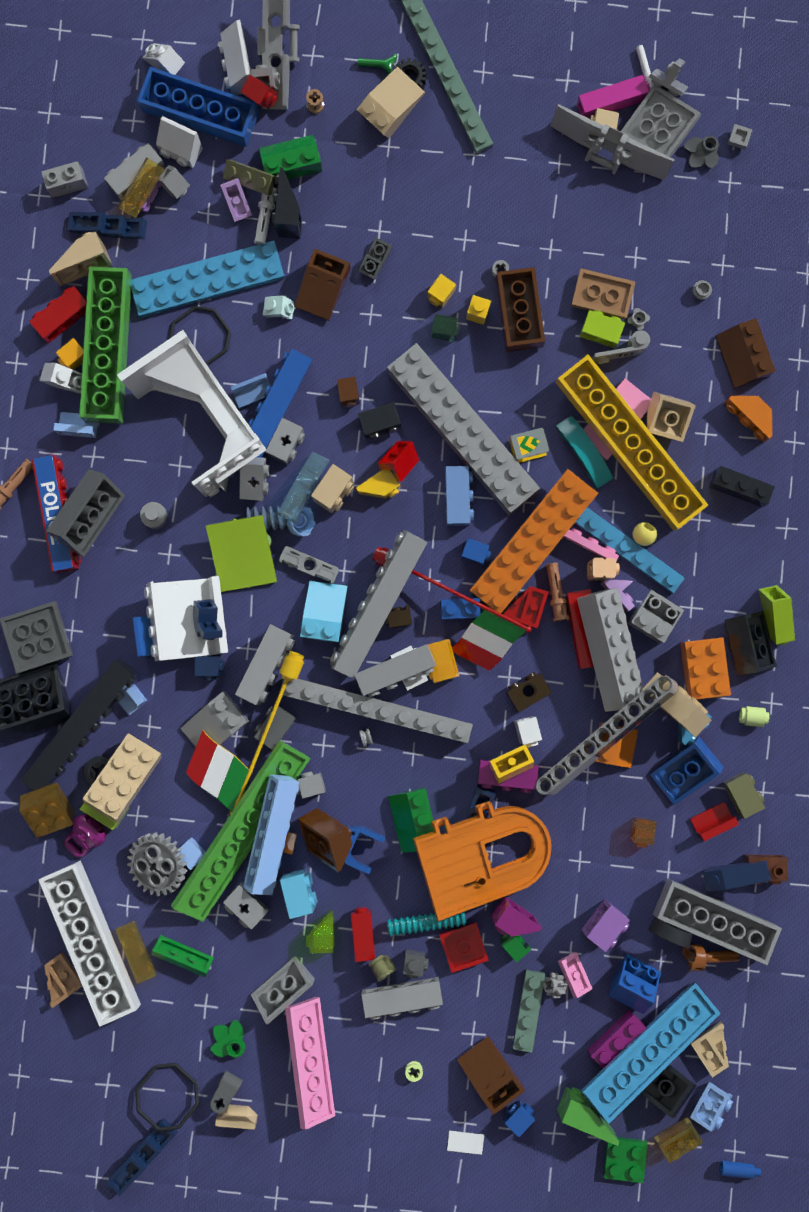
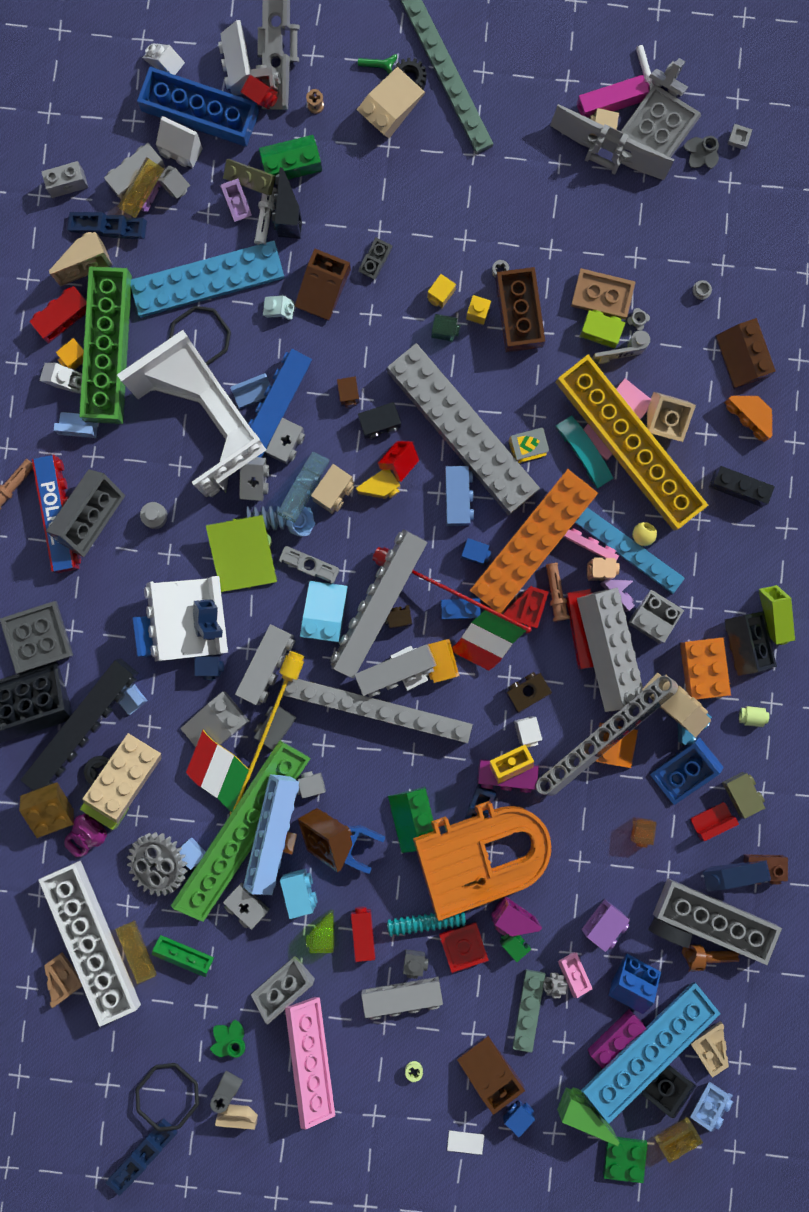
(366, 737): light grey bush -> none
(382, 967): olive piece -> none
(739, 1169): blue cylinder -> none

